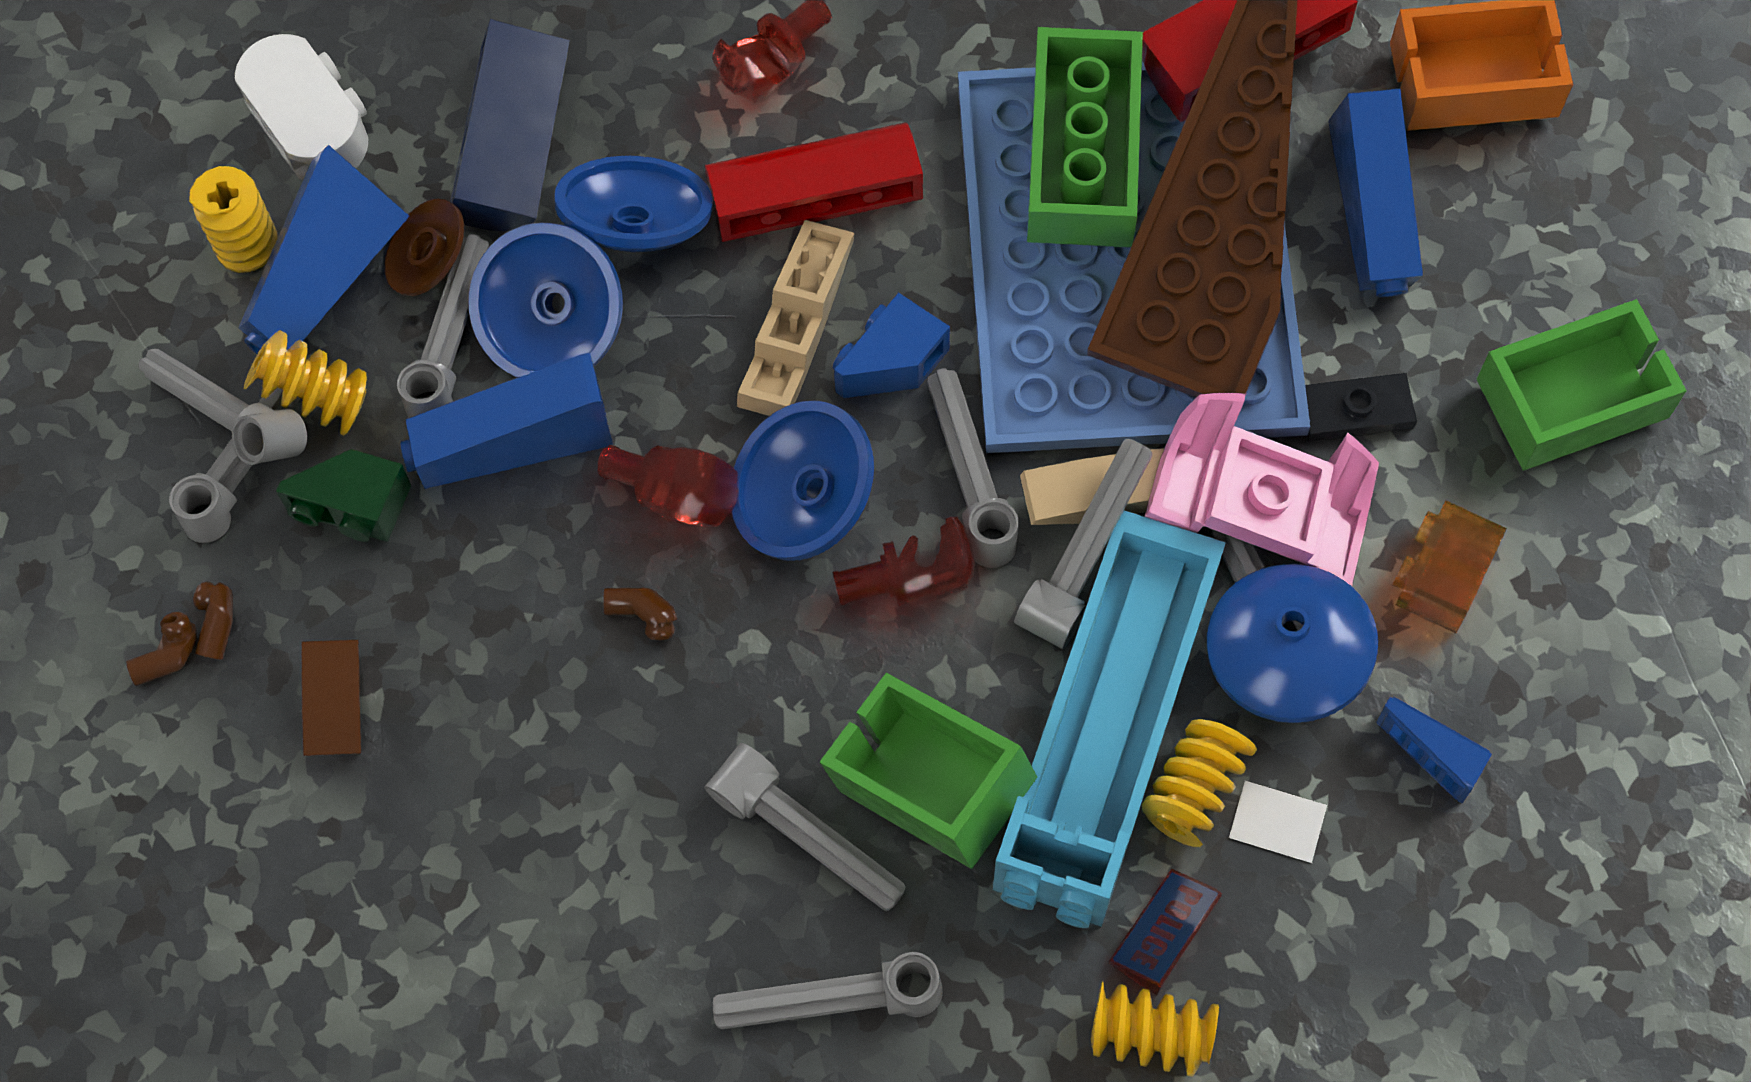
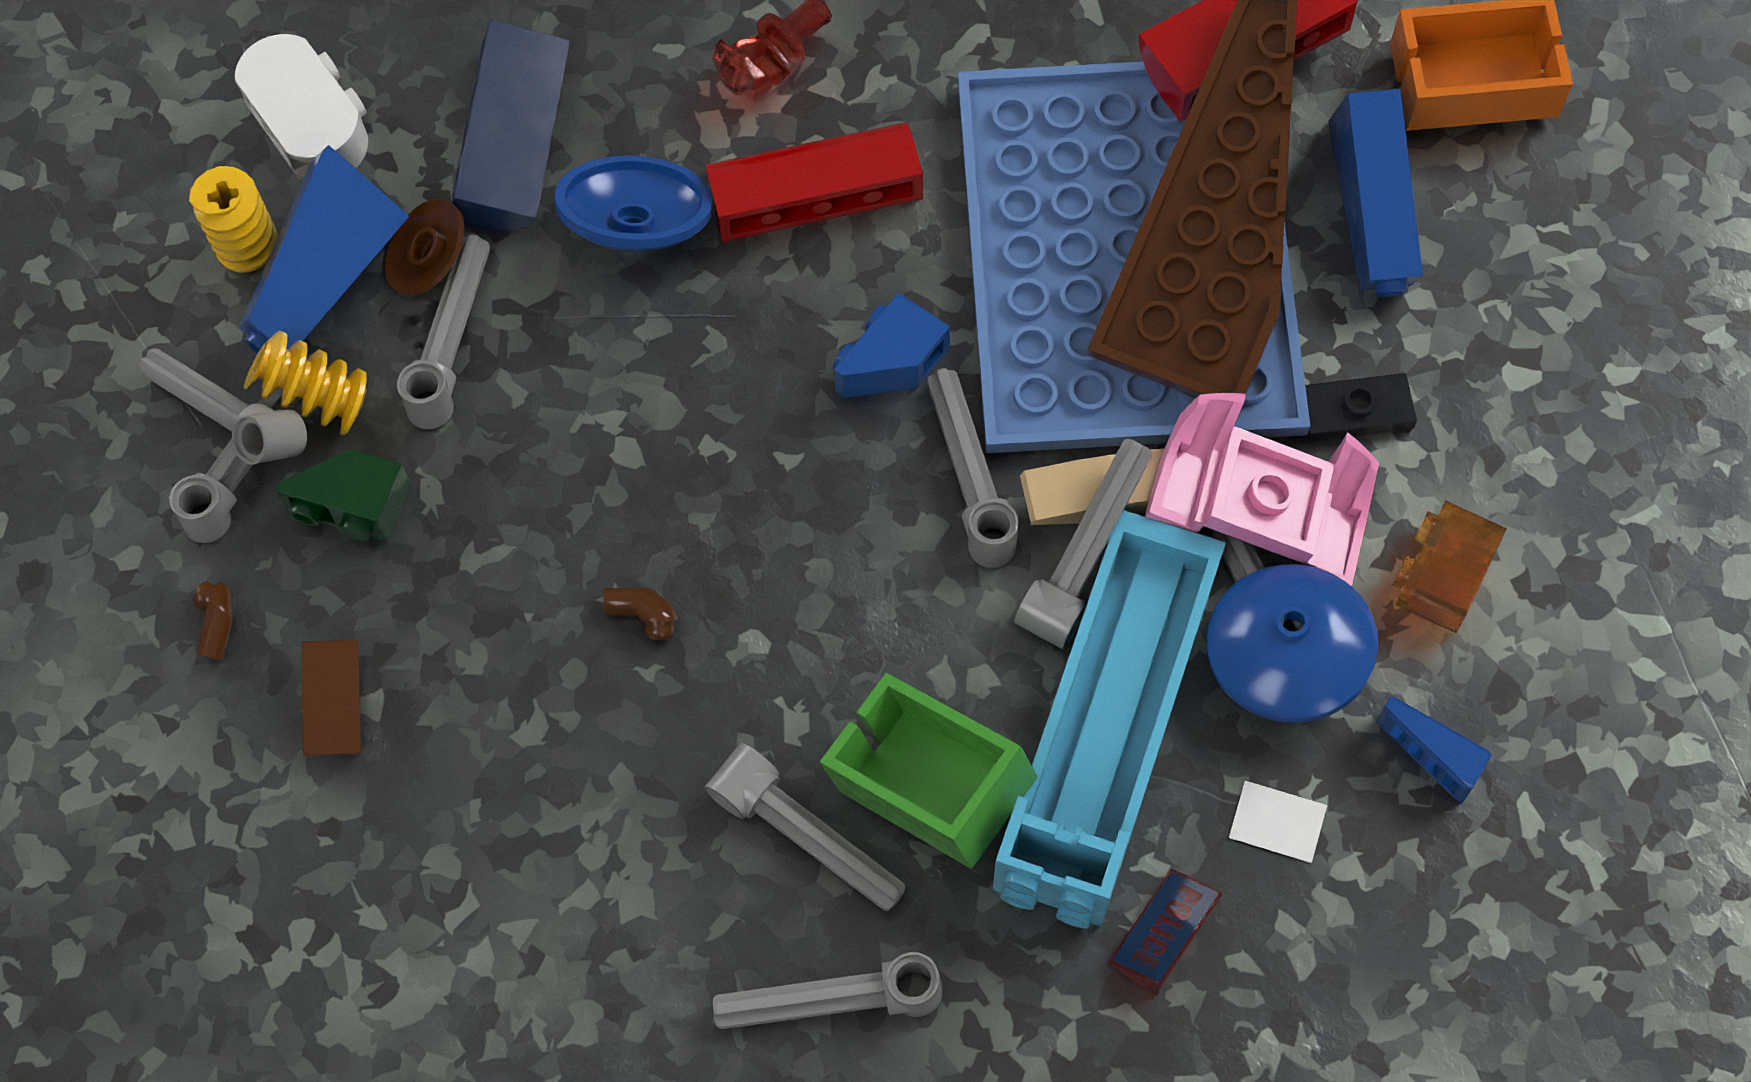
(171, 654): reddish brown arm -> none
(510, 425): blue slope -> none
(515, 294): blue dish -> none
(675, 482): clear red piece -> none
(787, 466): blue dish -> none
(796, 318): tan slope -> none
(907, 579): clear red piece -> none
(1085, 137): bright green brick -> none
(1154, 1029): yellow piece -> none
(1193, 779): yellow piece -> none
(1580, 384): bright green piece -> none

